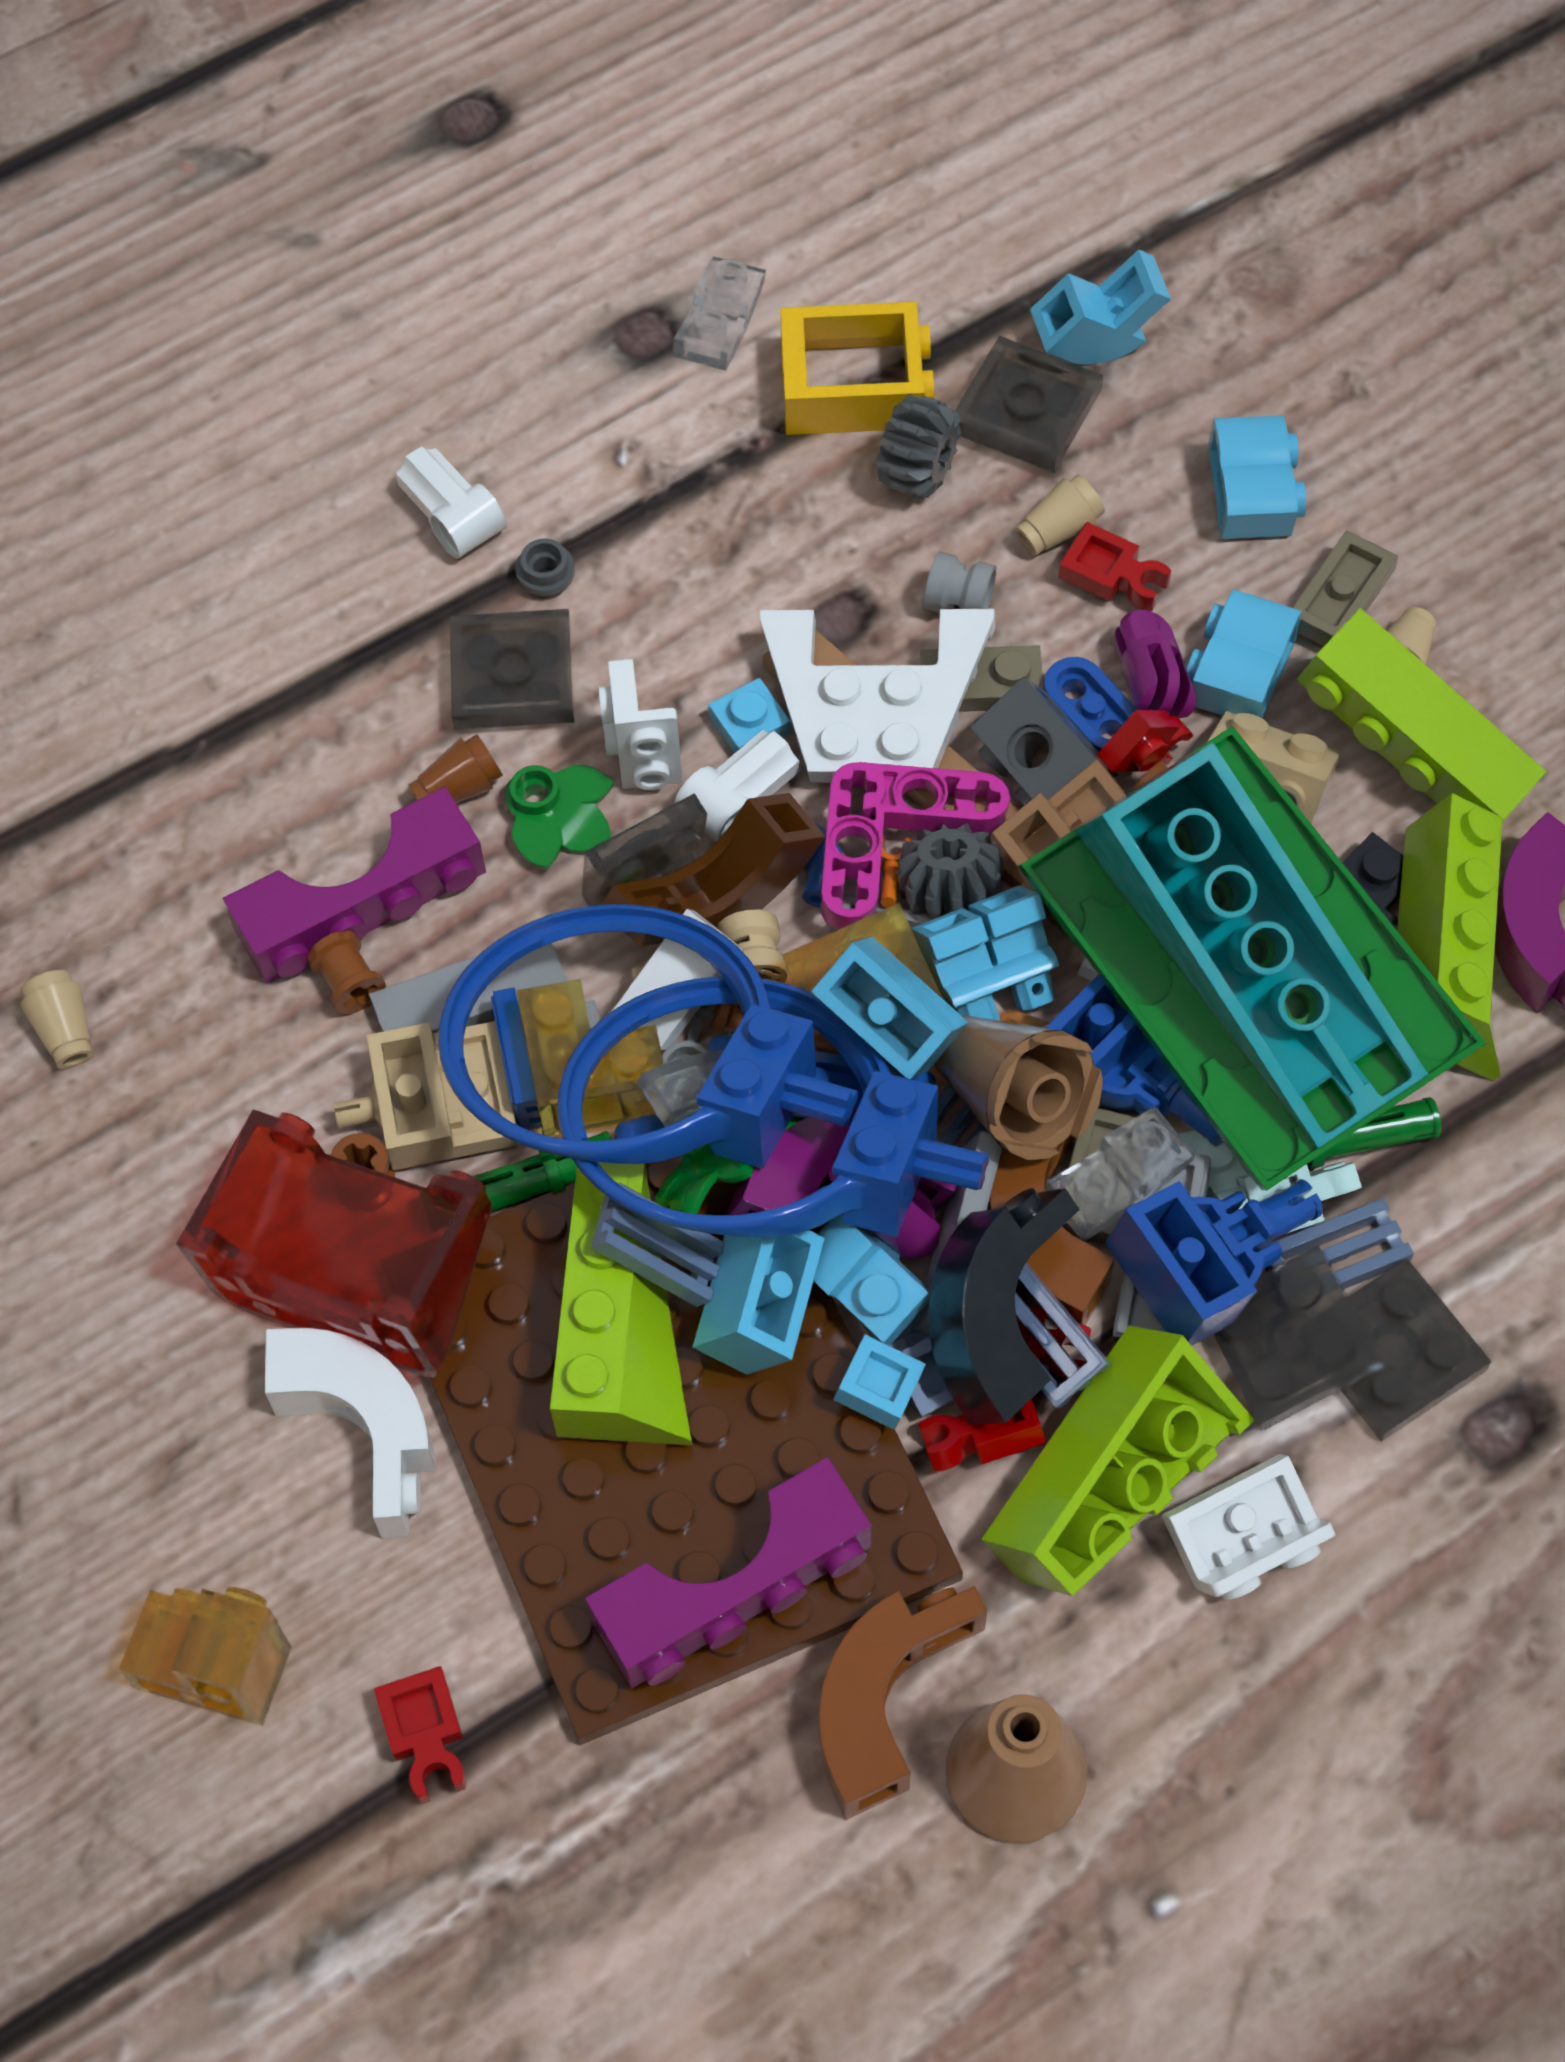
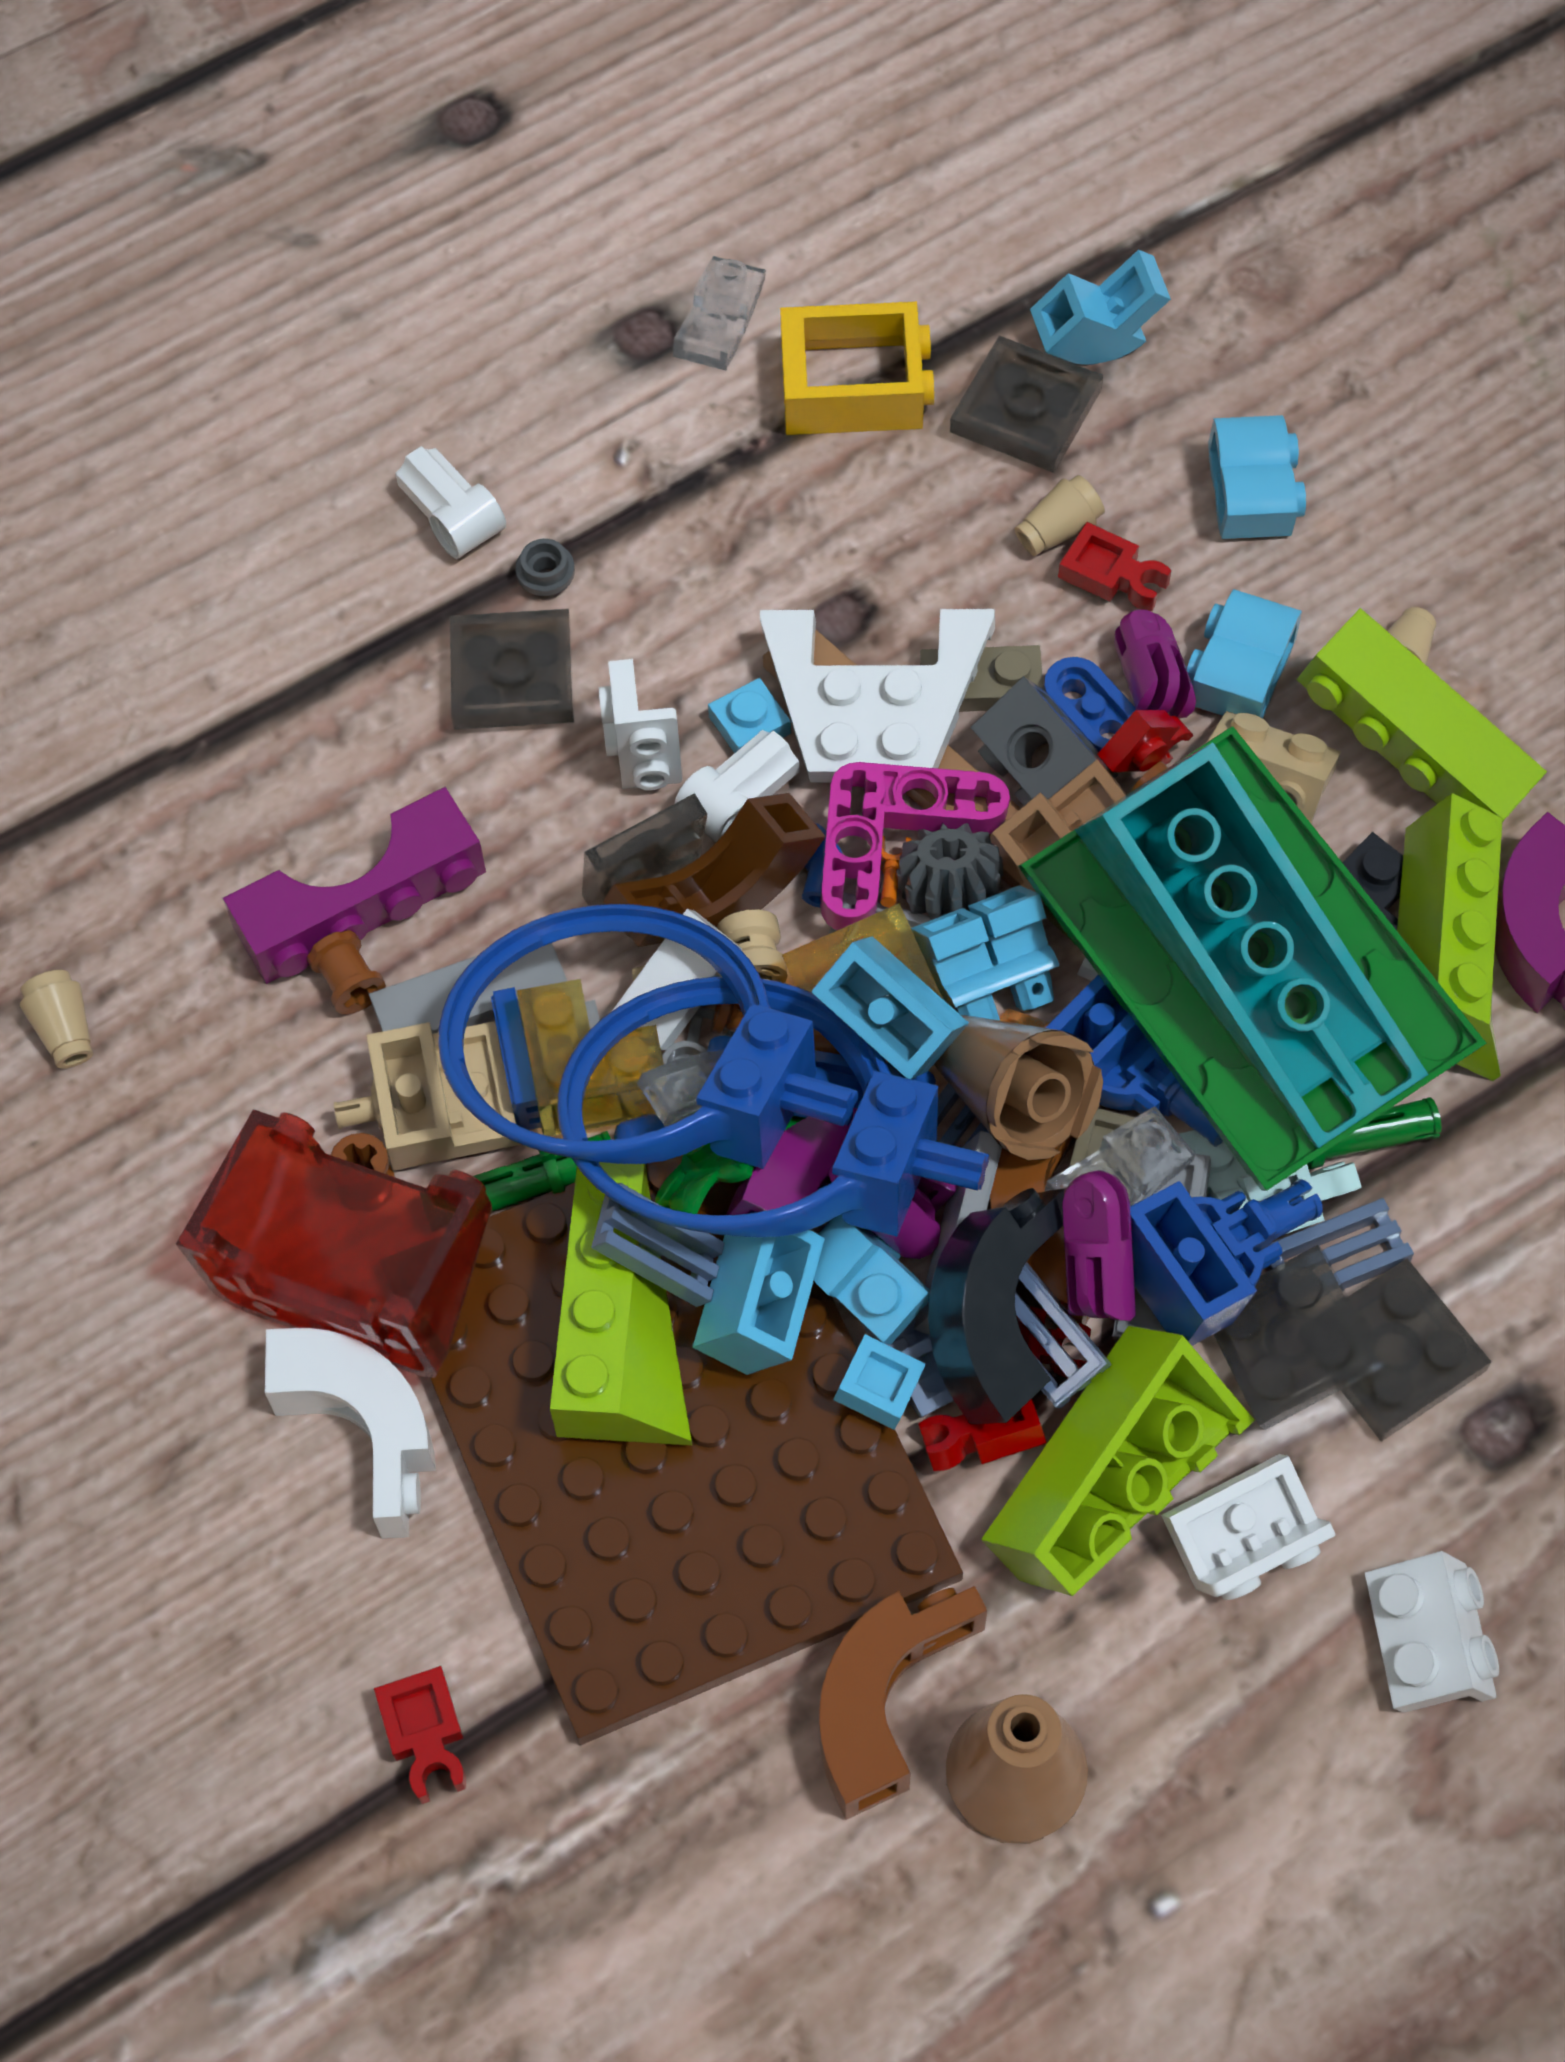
(208, 1651): clear yellow brick -> none
(463, 769): dark orange cone -> none
(564, 818): green plate -> none
(658, 1620): magenta arch -> none
(918, 446): dark grey gear -> none
(954, 586): light grey wheel -> none
(1098, 1247): none -> magenta arm
(1342, 585): dark tan plate -> none
(1432, 1632): none -> white bracket

